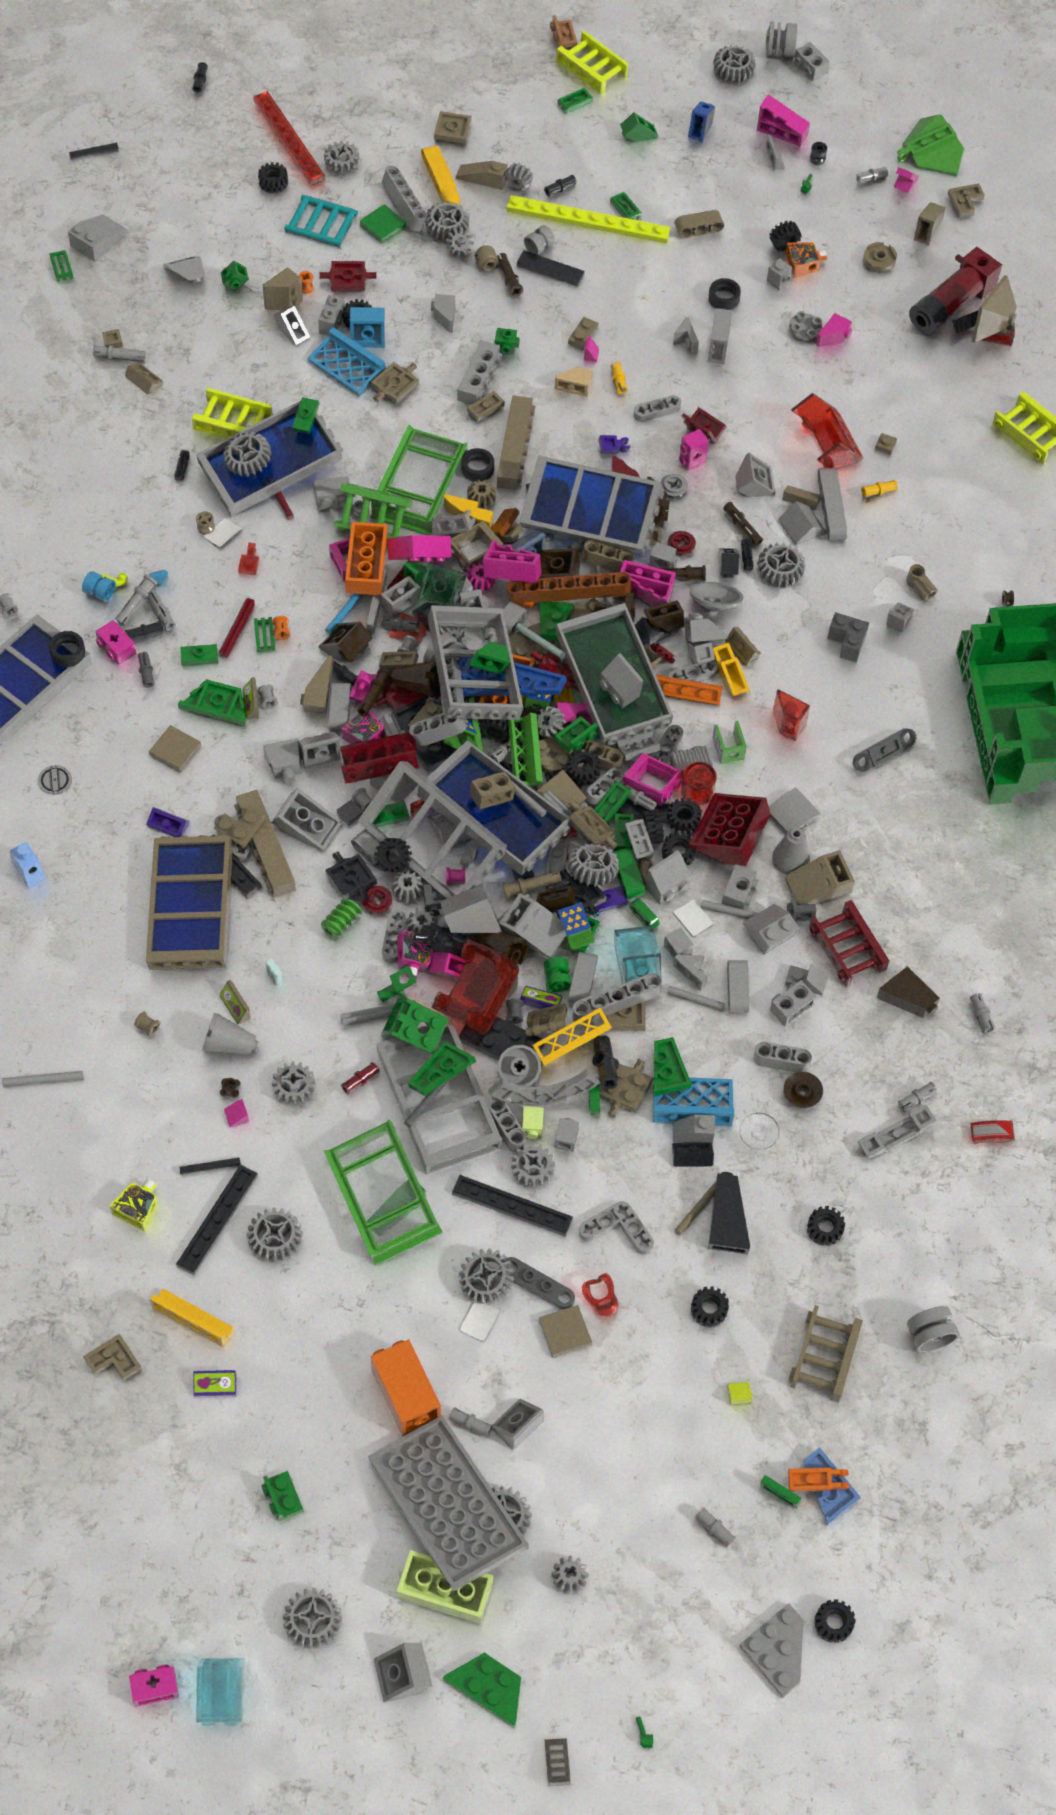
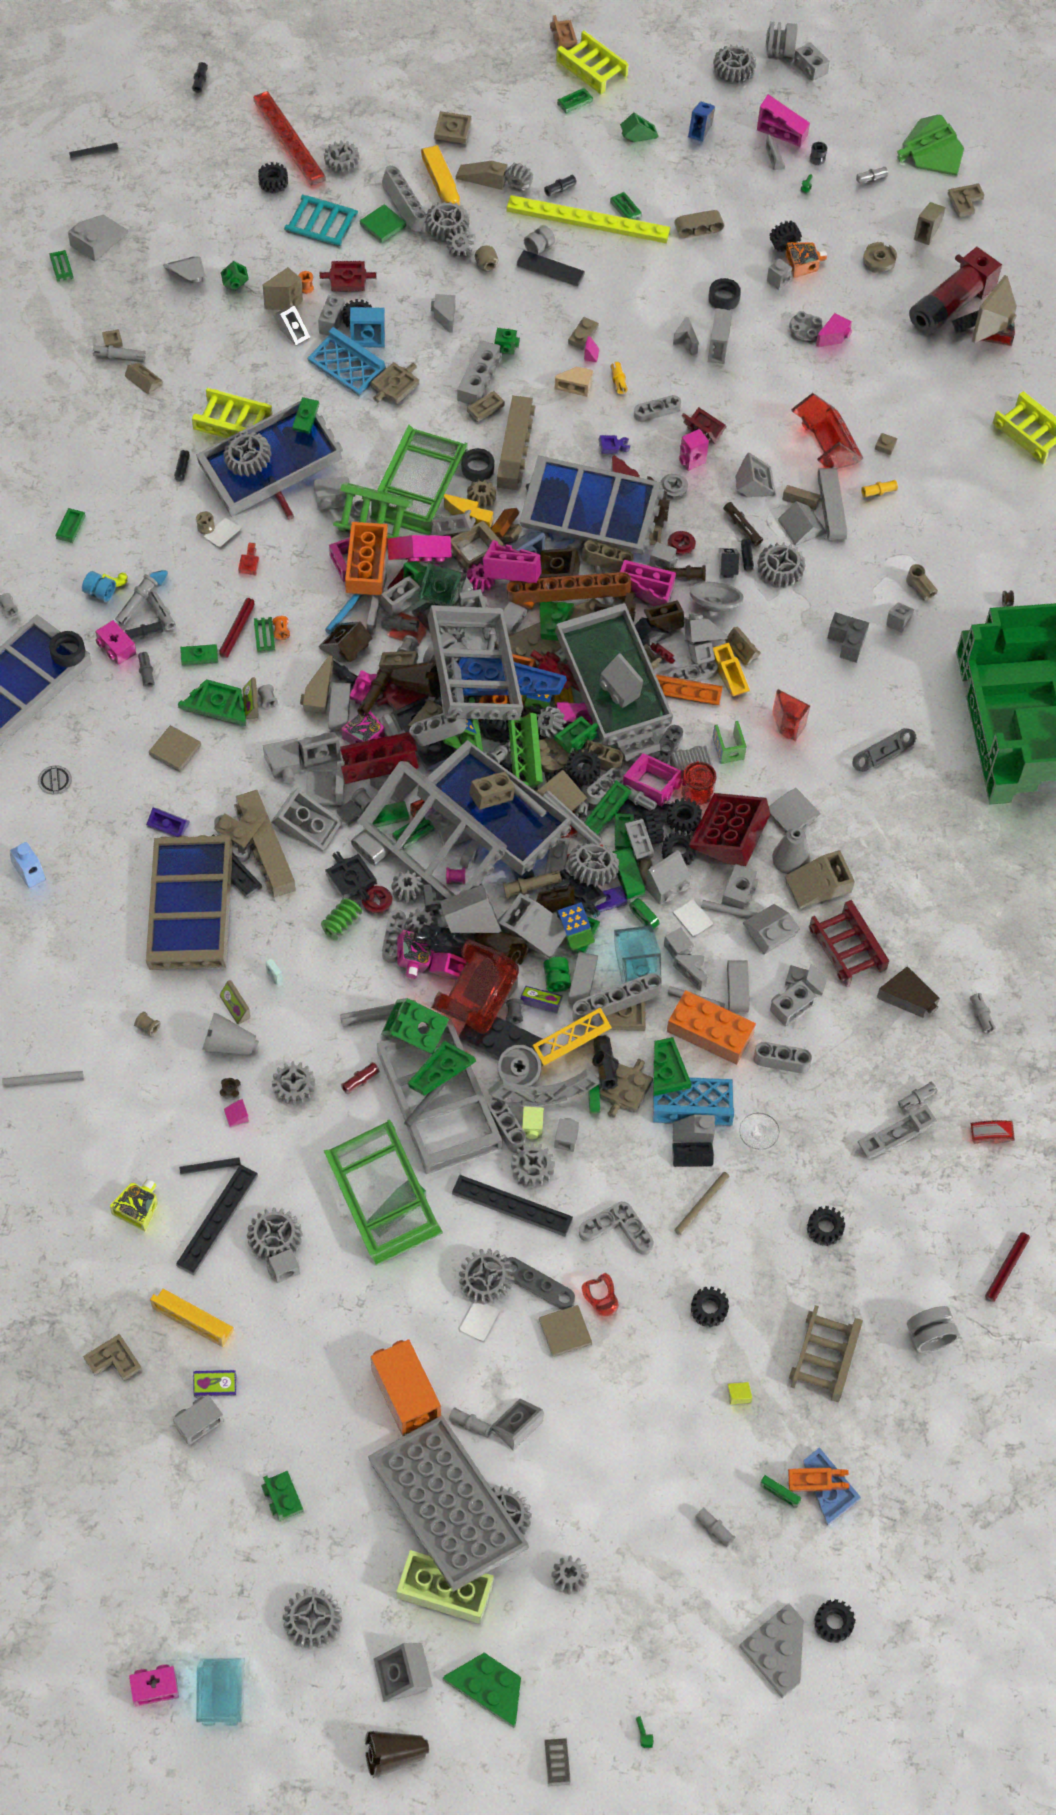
(70, 525): none -> green tile
(198, 1419): none -> light grey brick
(283, 1266): none -> light grey brick
(326, 786): none -> light grey bracket
(382, 854): black tyre -> none
(393, 1751): none -> dark brown cone
(396, 987): green bracket -> none
(429, 828): none -> green tile
(491, 657): green slope -> none
(511, 279): dark brown pin -> none
(533, 636): light aqua bar -> none
(546, 1019): dark tan plate -> none
(592, 824): dark tan plate -> none
(711, 1027): none -> orange brick
(728, 1219): black slope -> none
(801, 912): dark grey bracket -> none
(803, 1082): dark brown dish -> none
(905, 180): dark pink slope -> none
(1007, 1267): none -> dark red axle

